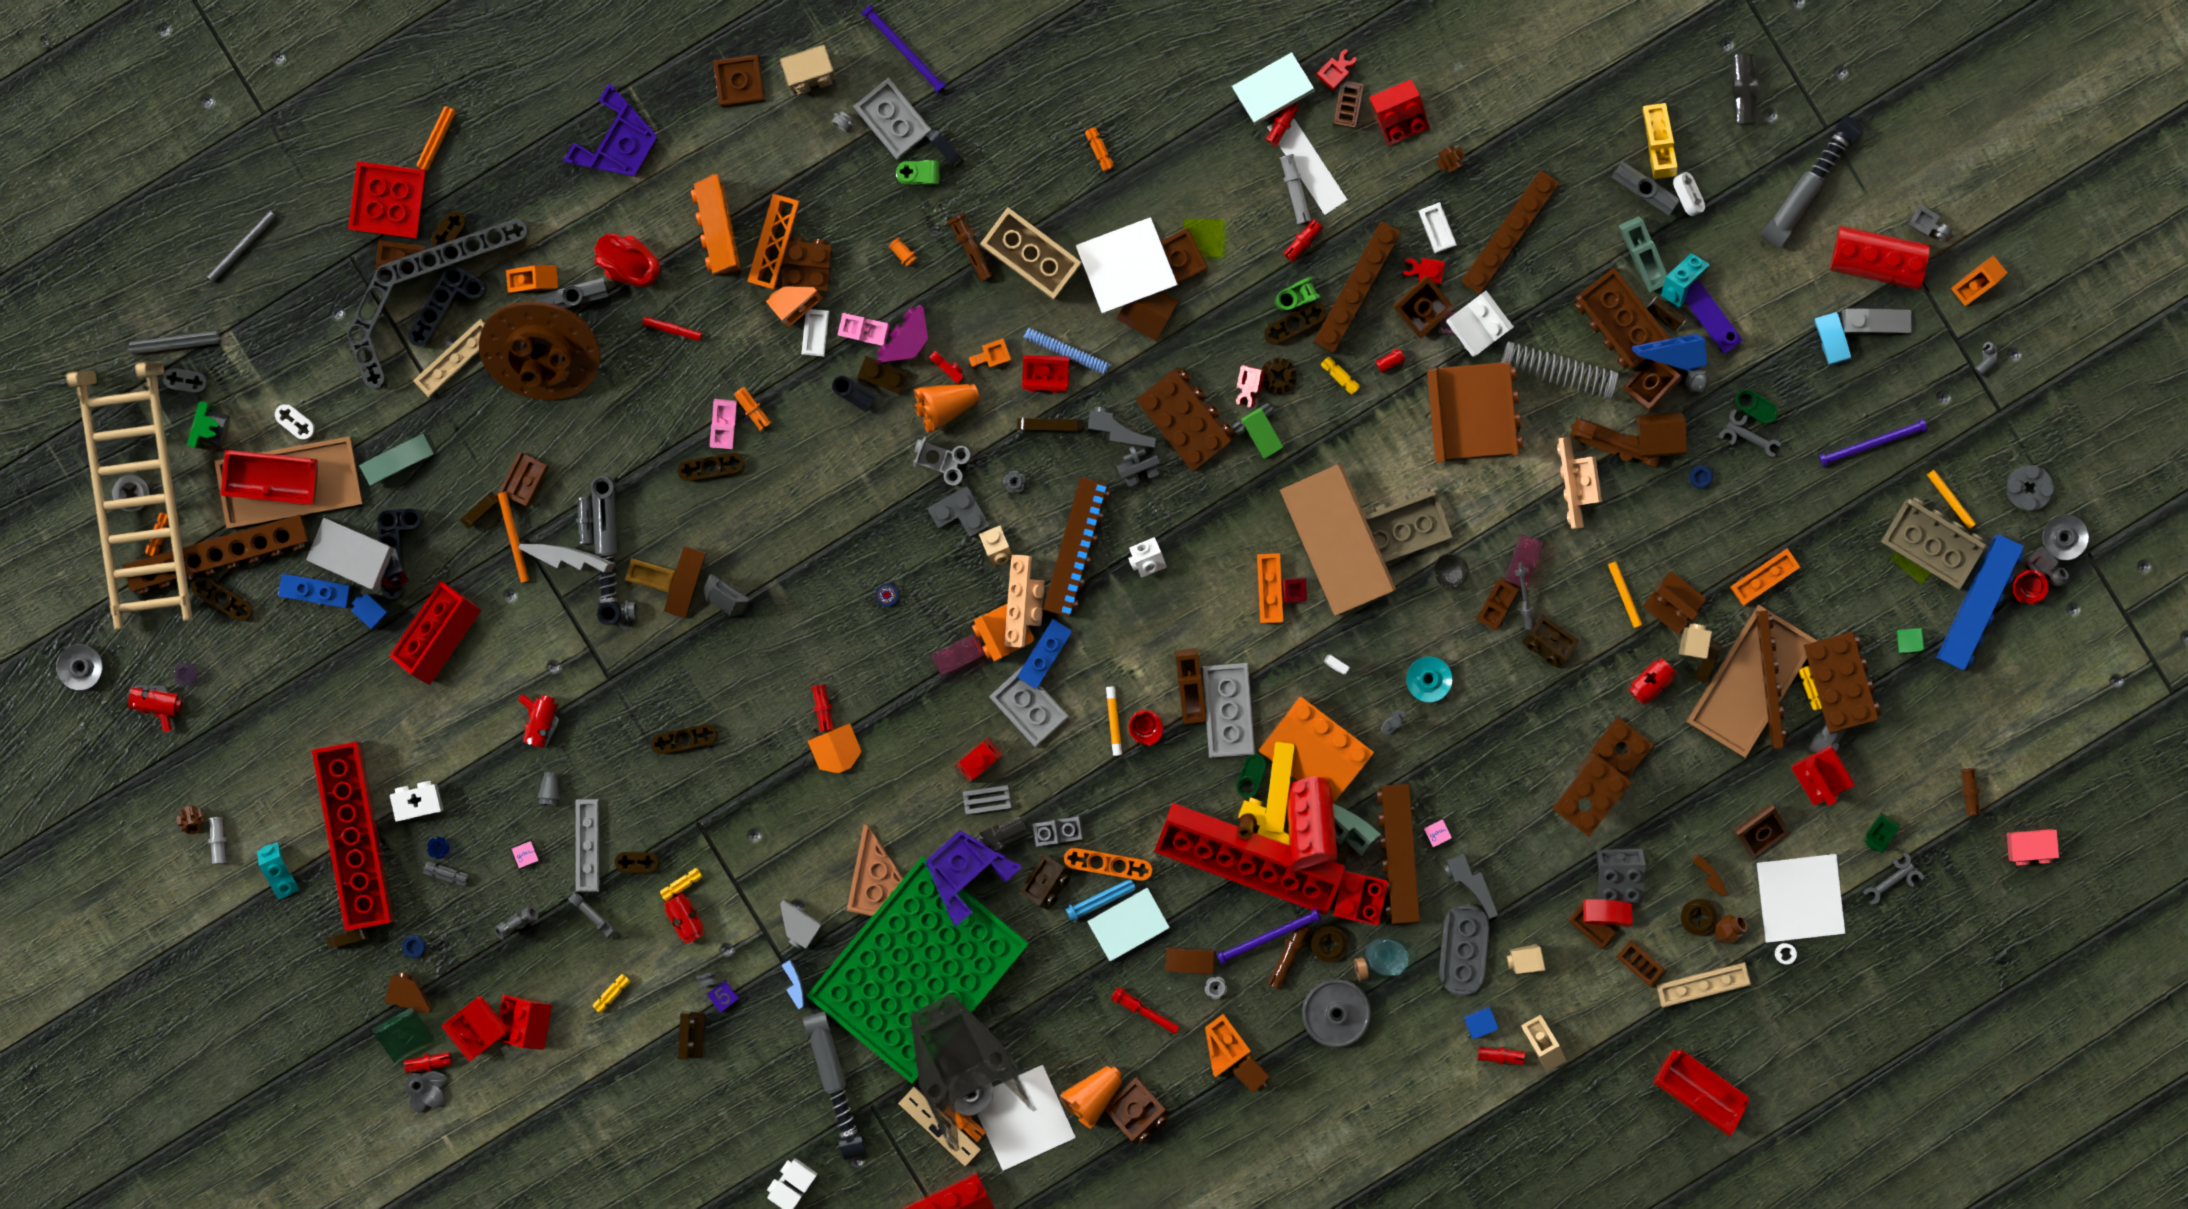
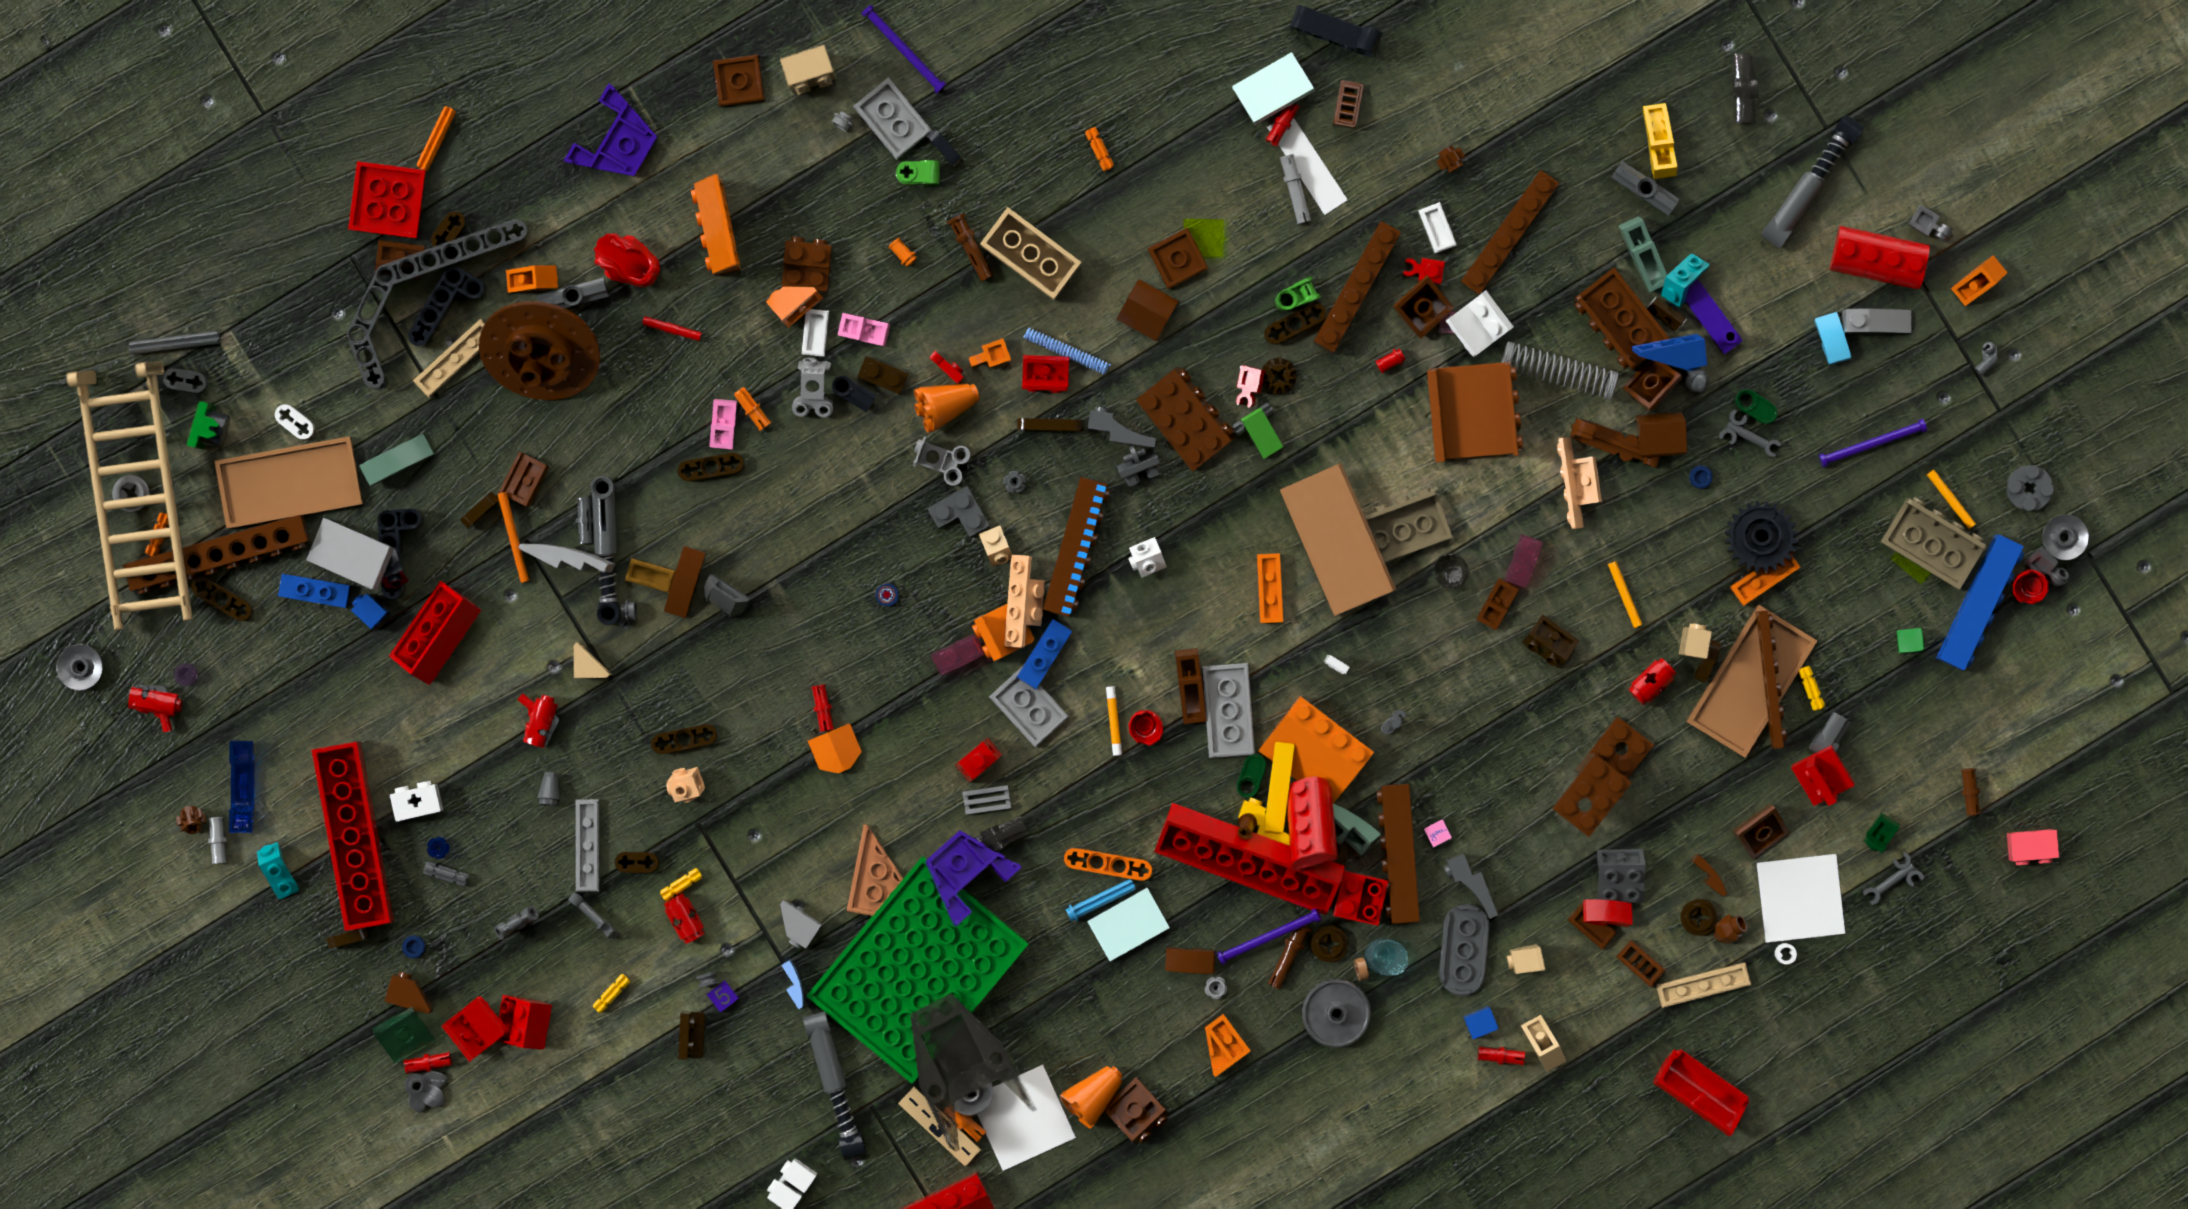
(242, 246): flat silver bar -> none
(242, 786): none -> clear blue slope
(269, 477): red container -> none
(525, 854): bright pink tile -> none
(587, 665): none -> tan slope
(685, 784): none -> light nougat brick
(766, 242): orange fence -> none
(809, 400): none -> light grey piece
(907, 339): magenta slope -> none
(1046, 882): dark brown bracket -> none
(1058, 831): flat silver slope -> none
(1126, 265): white sticker -> none
(1135, 1005): red pin -> none
(1251, 1073): reddish brown brick -> none
(1294, 590): dark red plate -> none
(1303, 240): red pin -> none
(1335, 72): plate -> none
(1336, 31): none -> black beam
(1340, 375): yellow axle -> none
(1399, 112): red slope -> none
(1441, 679): teal dish -> none
(1526, 610): flat silver piece -> none
(1674, 602): reddish brown bracket -> none
(1689, 194): white beam -> none
(1761, 520): none -> black gear
(1842, 682): reddish brown bracket -> none

